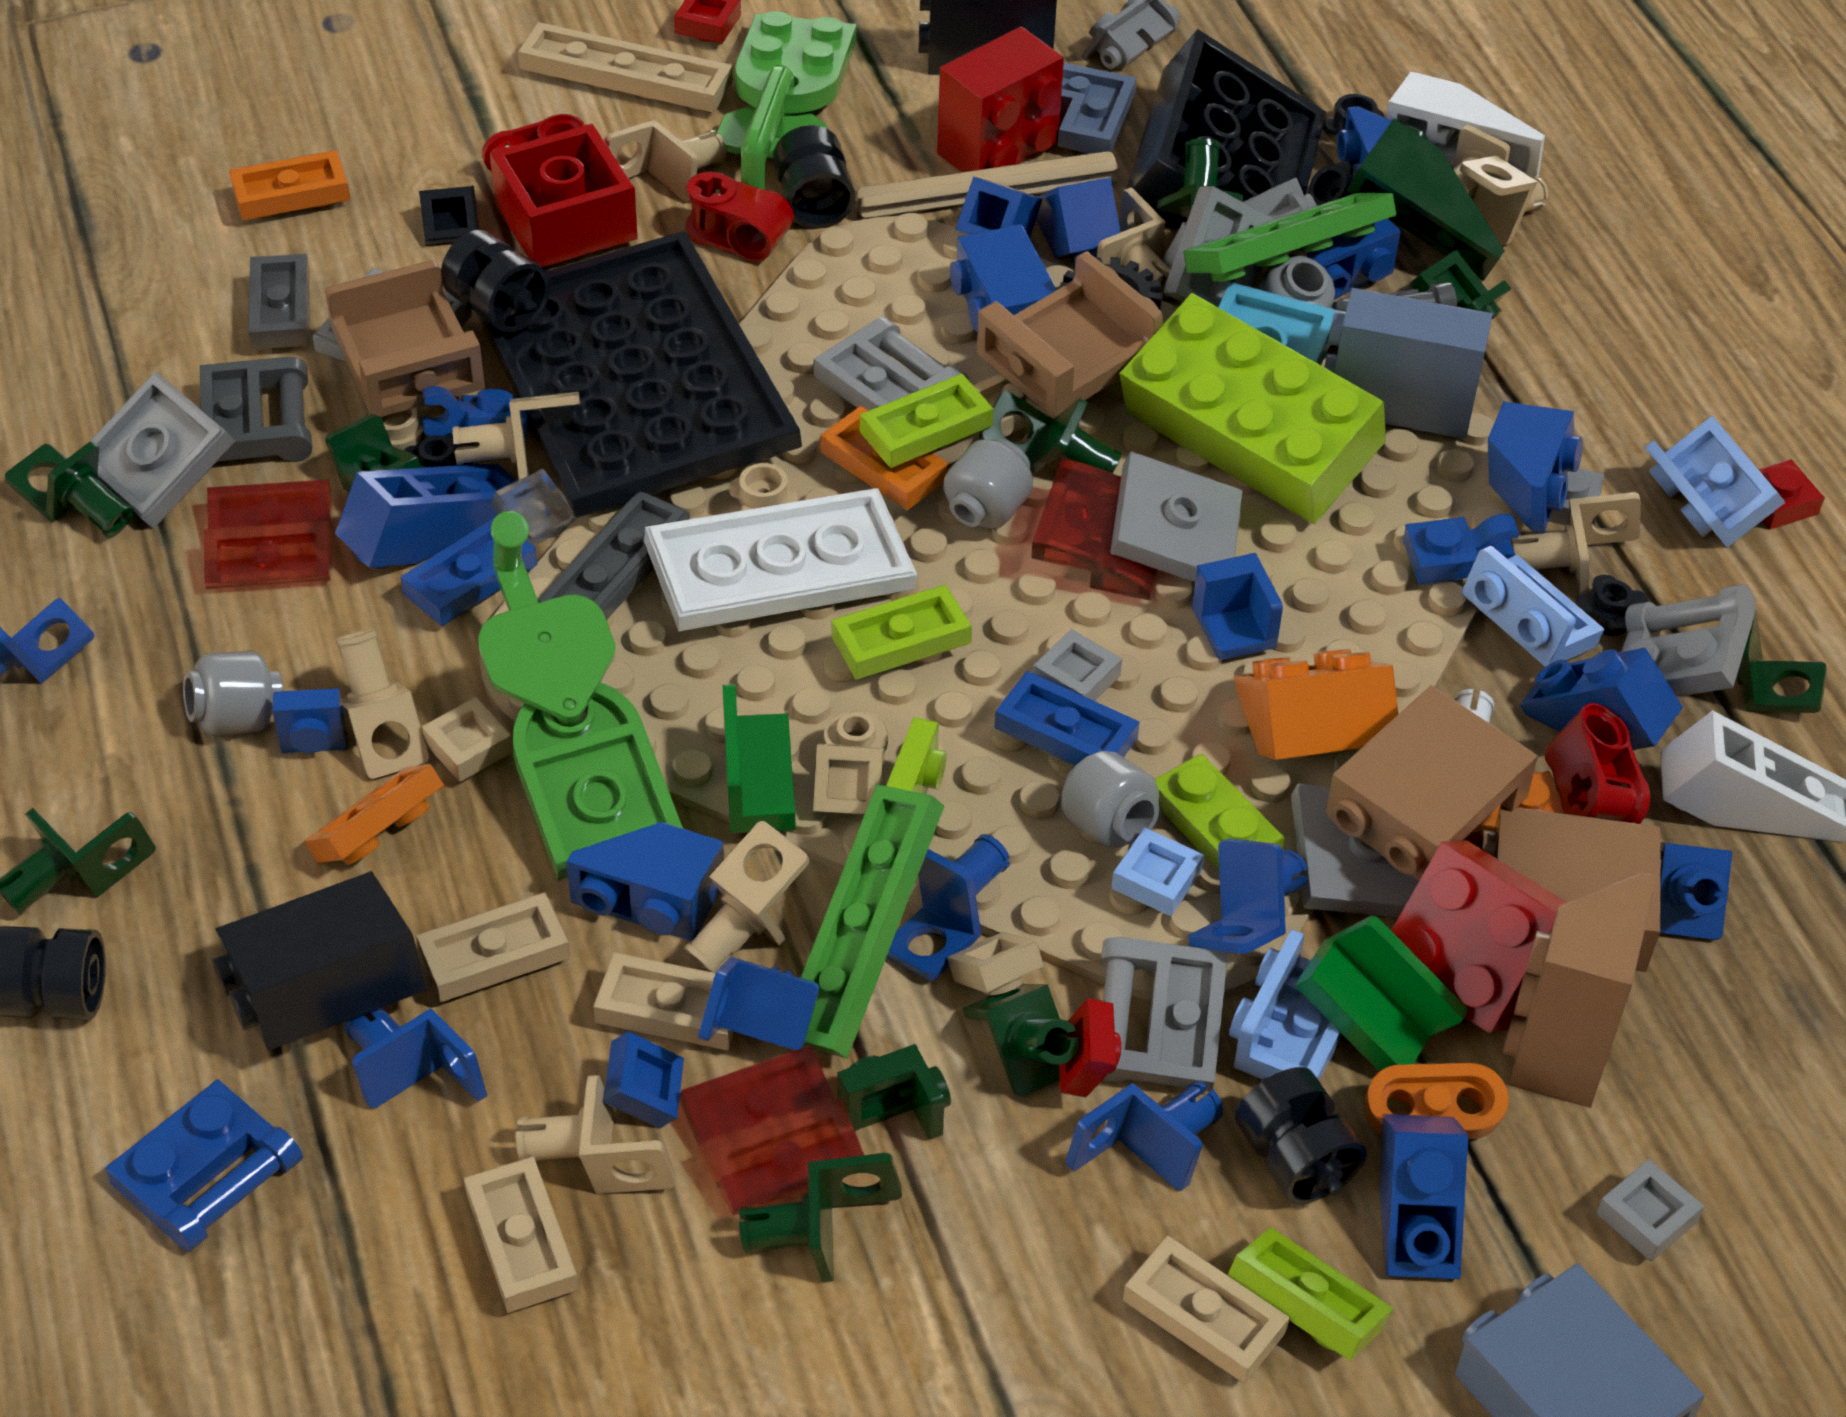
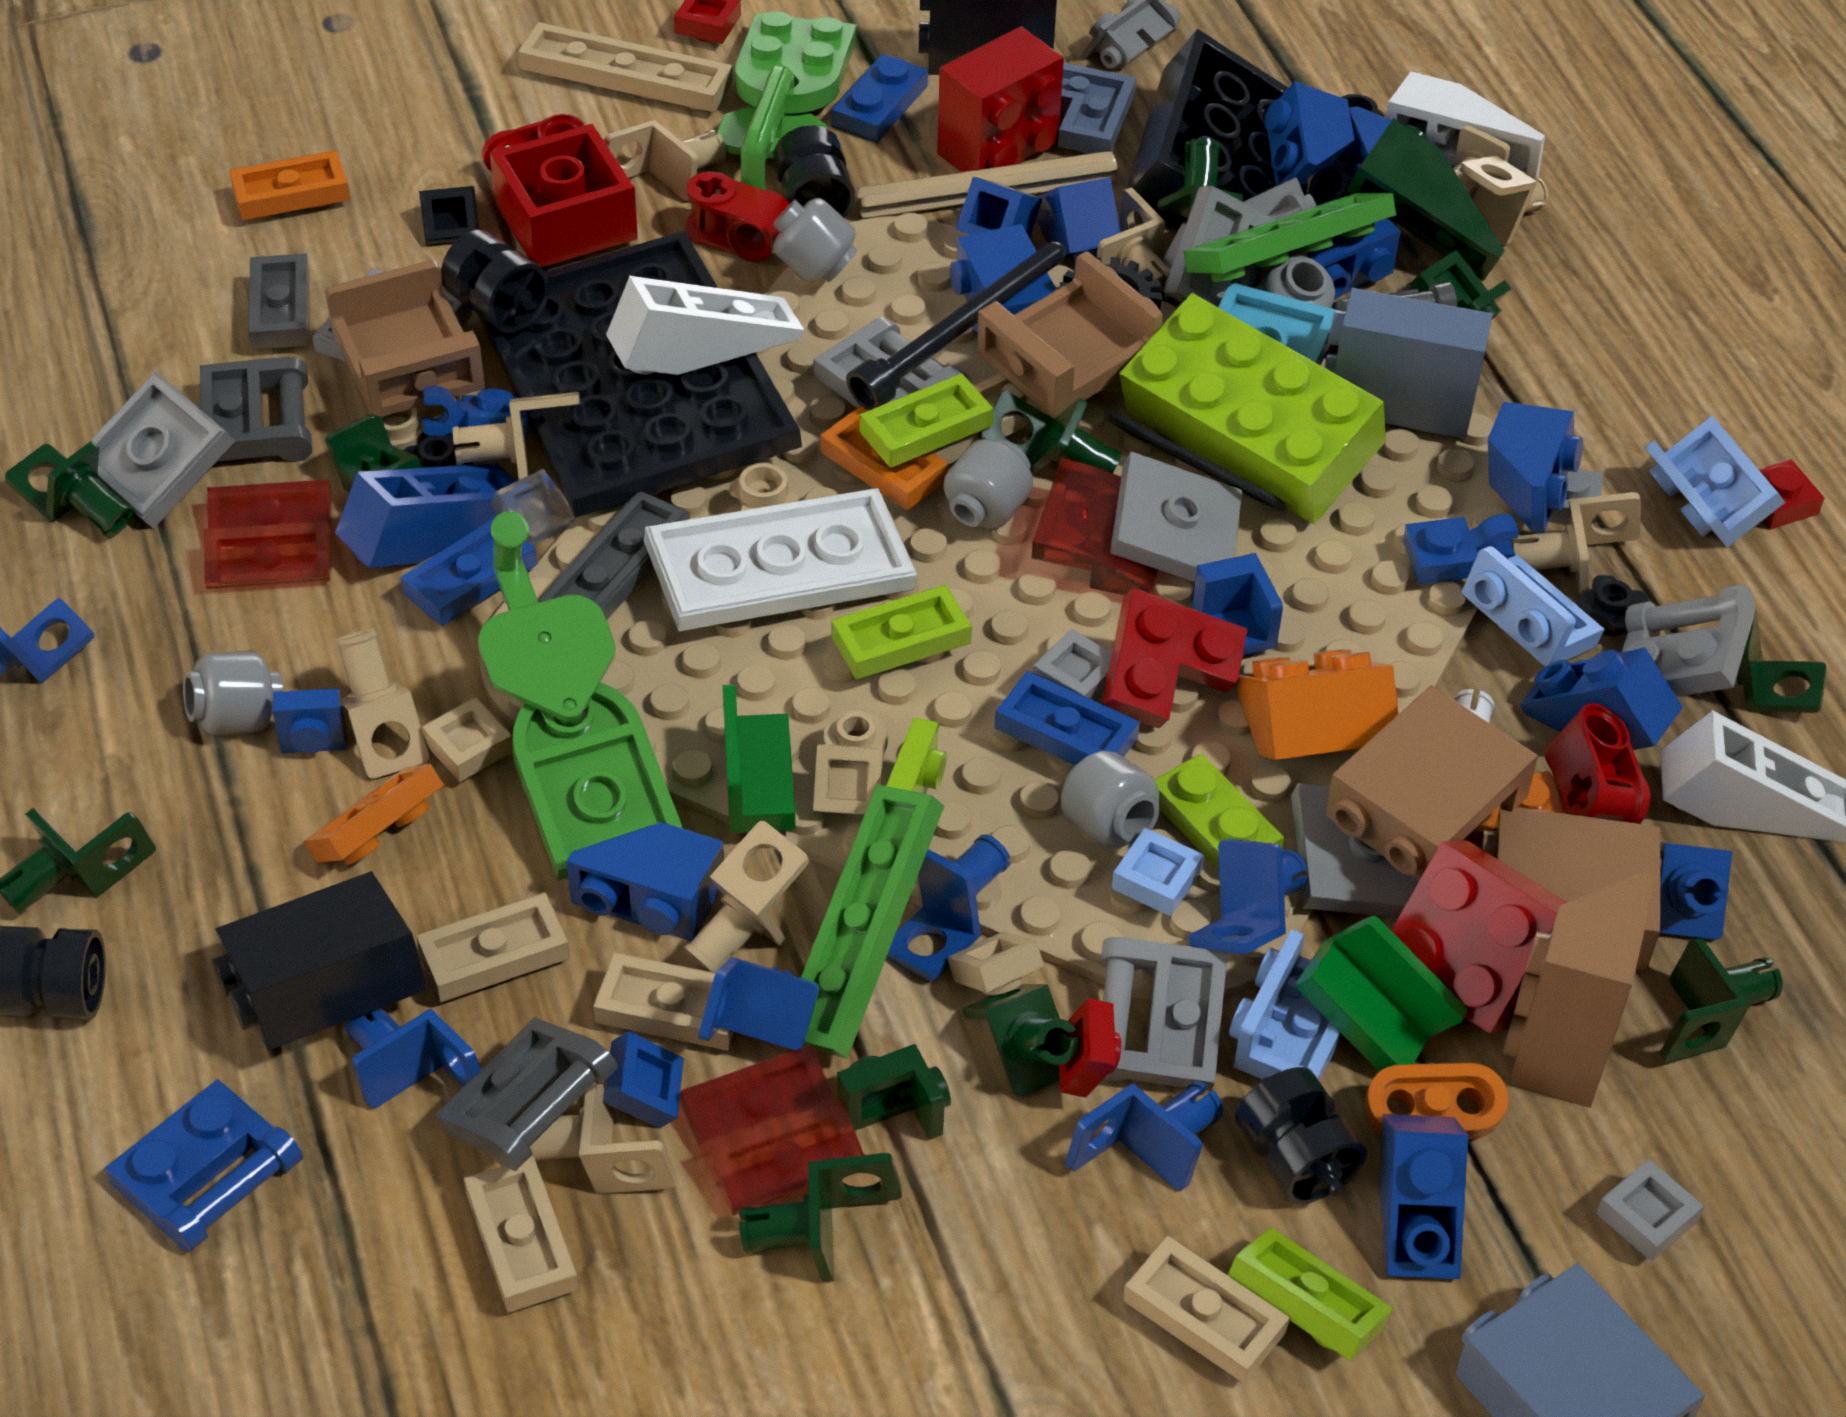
(525, 1090): none -> dark grey plate
(693, 326): none -> white slope
(814, 240): none -> light grey head
(876, 381): none -> black piece
(879, 98): none -> blue plate
(1164, 641): none -> red plate
(1197, 461): none -> black piece
(1306, 132): none -> blue slope
(1715, 998): none -> dark green bracket

